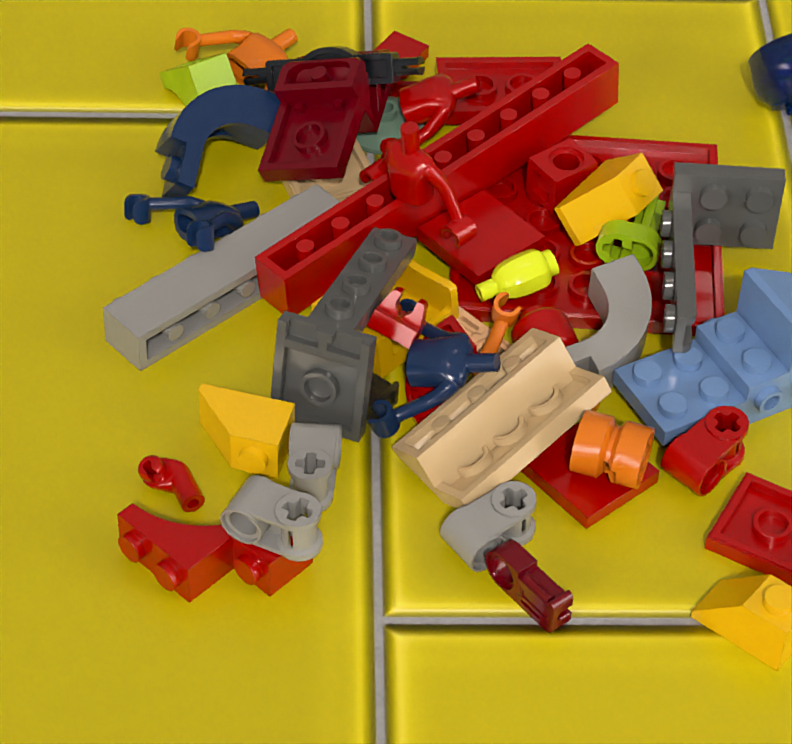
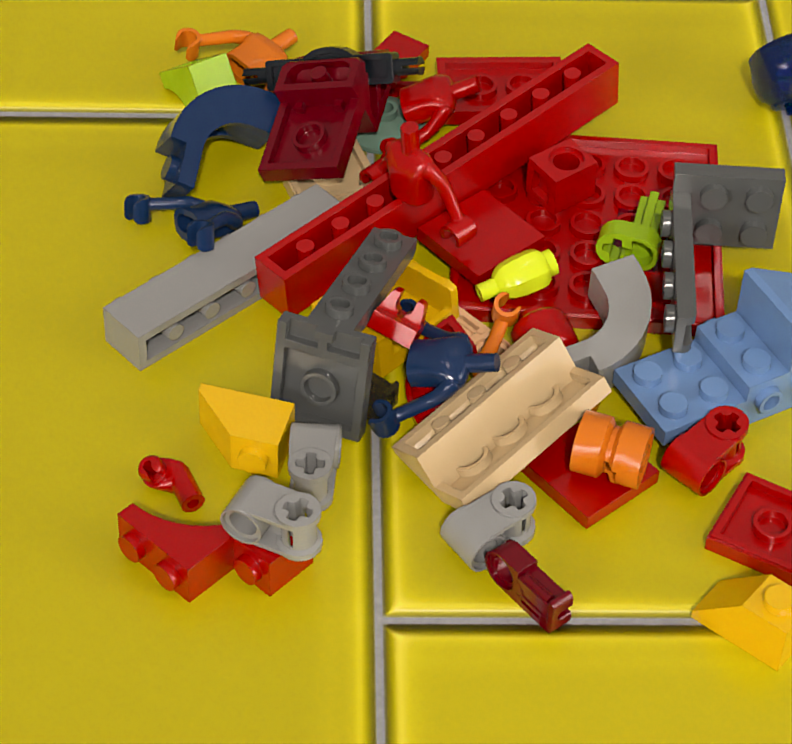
(612, 192): yellow slope -> none

